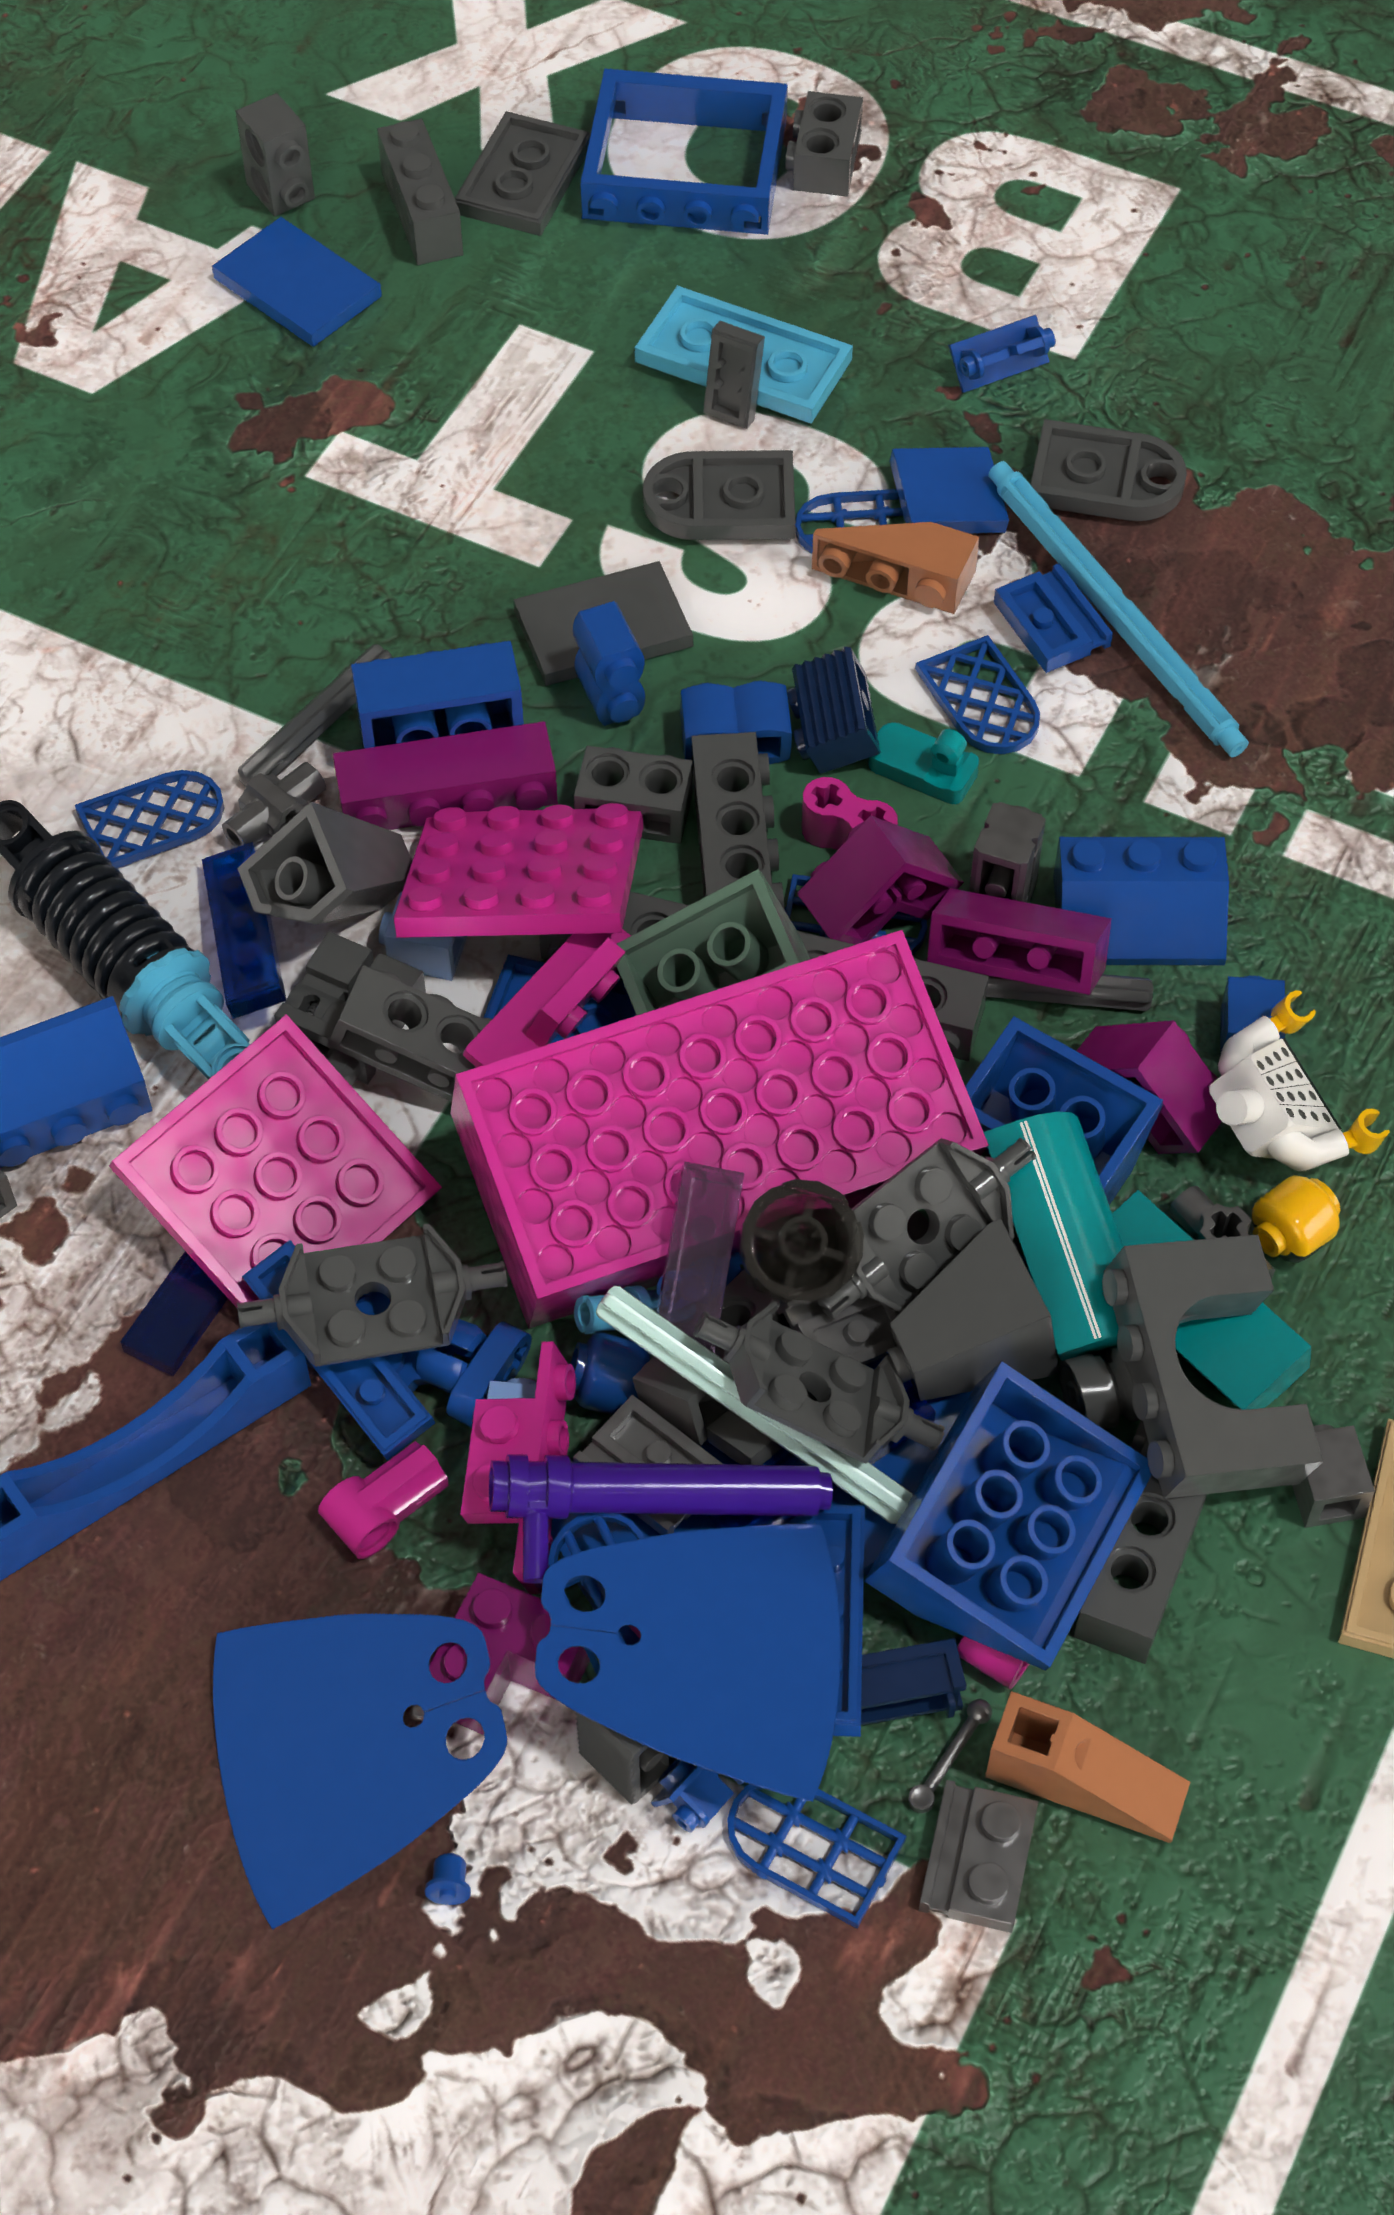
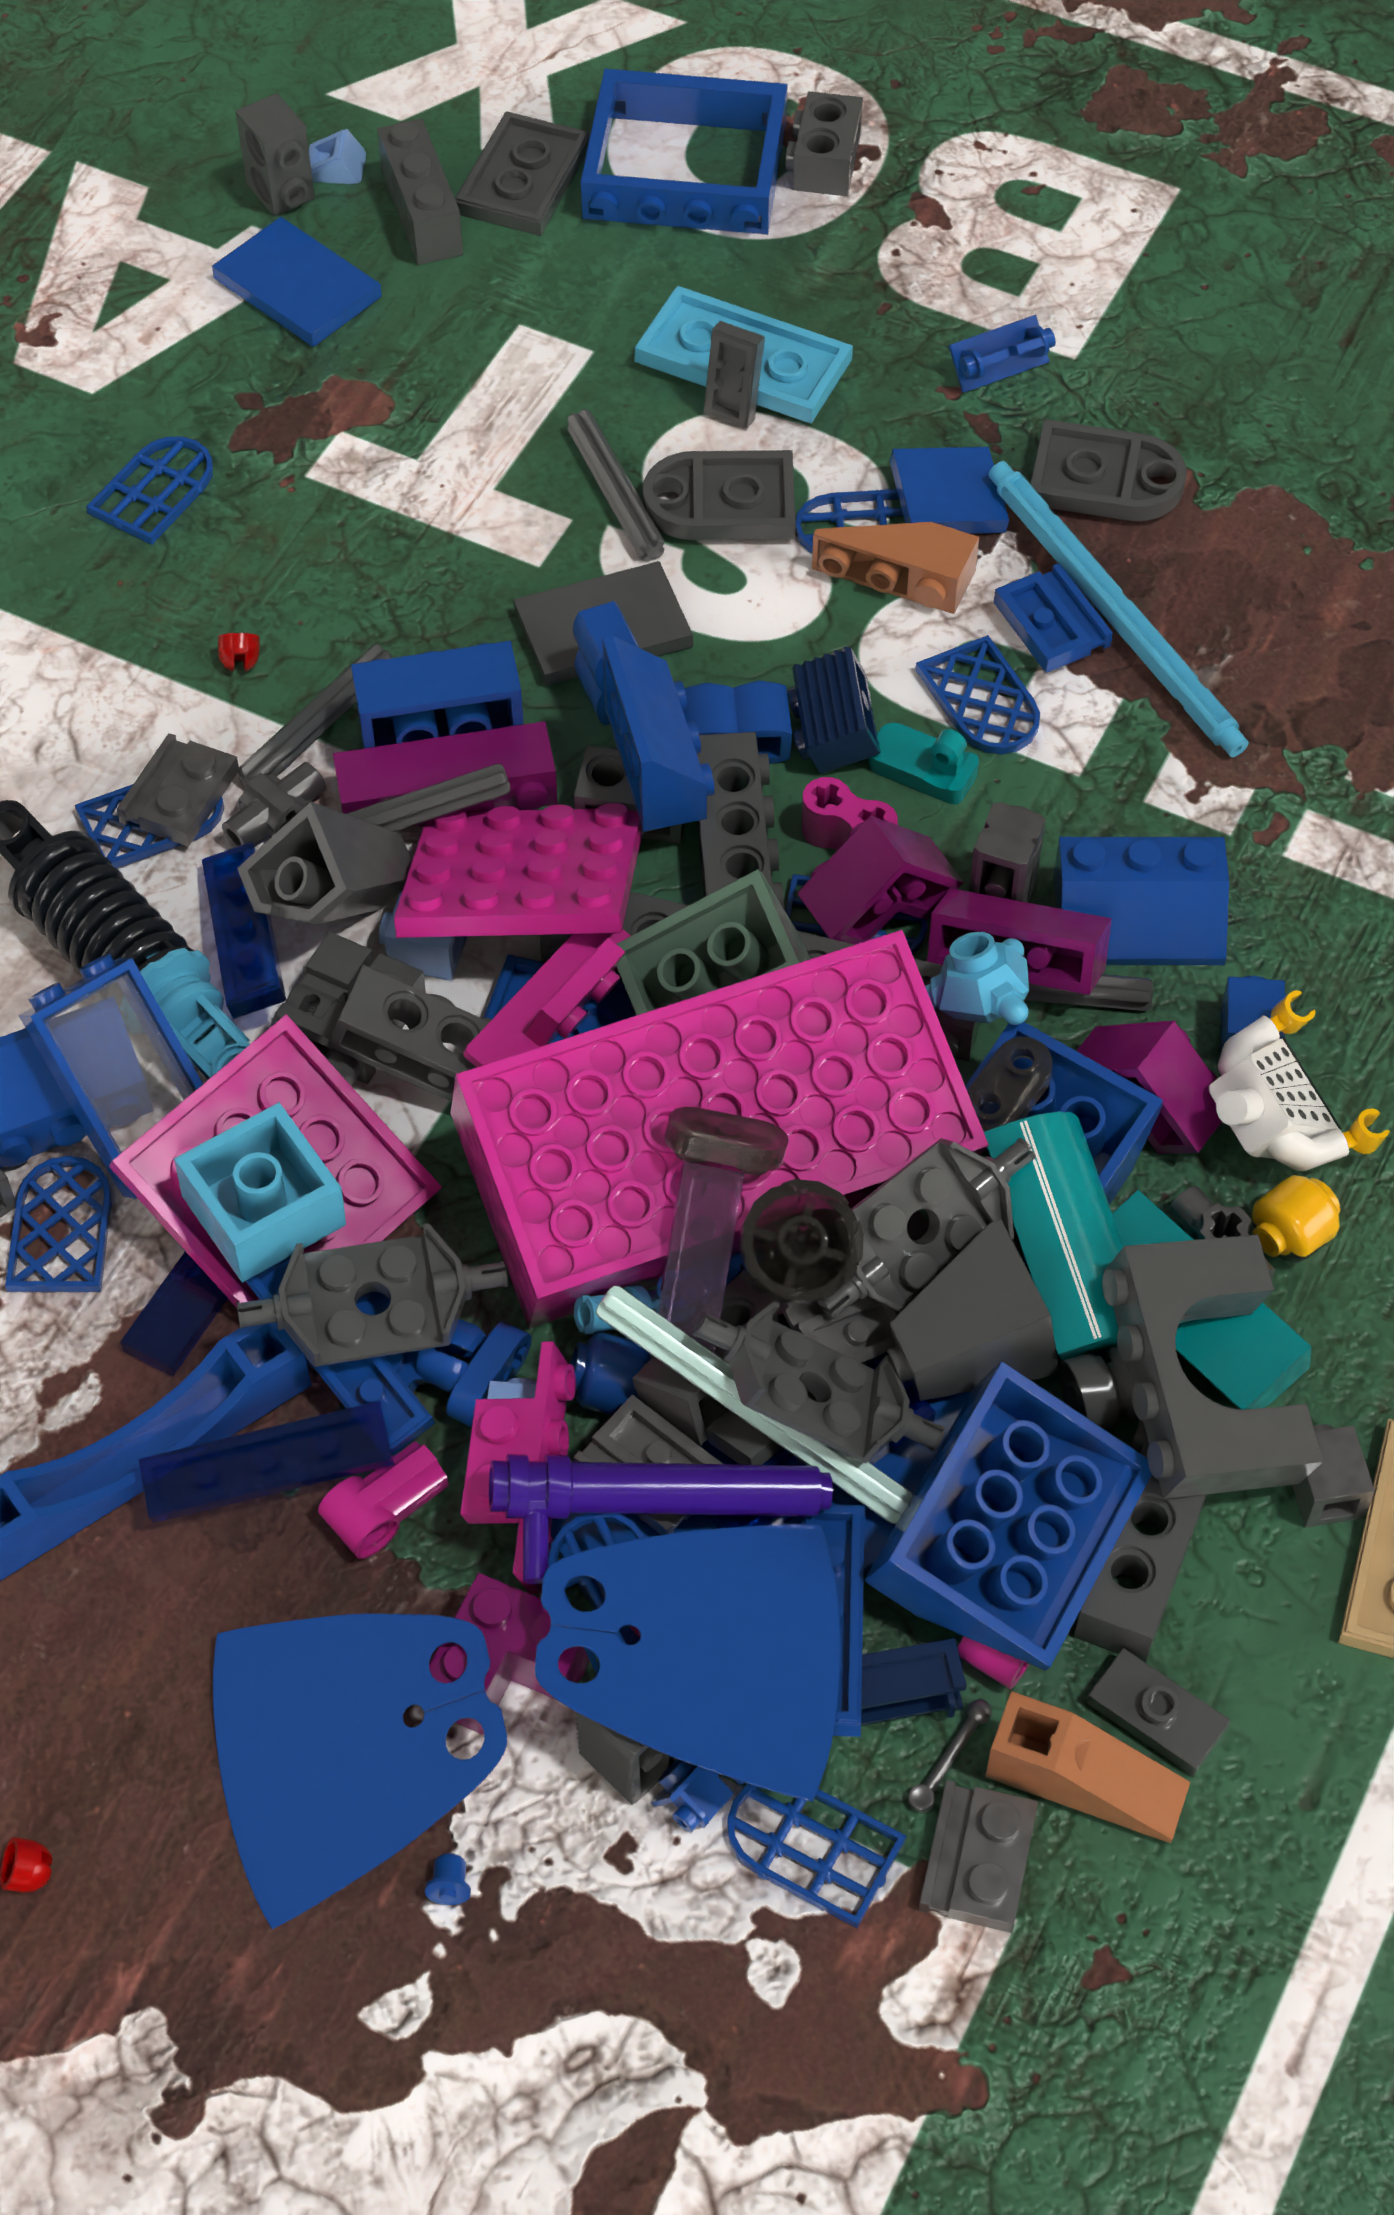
(22, 1211): none -> blue window
(25, 1866): none -> red hinge
(111, 1054): none -> clear window
(155, 503): none -> blue window
(178, 789): none -> flat silver plate
(239, 647): none -> red hinge
(260, 1191): none -> medium azure brick
(266, 1462): none -> clear blue tile
(337, 159): none -> light blue slope
(437, 799): none -> dark grey axle
(615, 485): none -> dark grey axle
(654, 738): none -> blue slope
(725, 1139): none -> clear smoke plate
(982, 980): none -> medium azure rock
(1011, 1087): none -> clear smoke plate
(1158, 1712): none -> dark grey plate

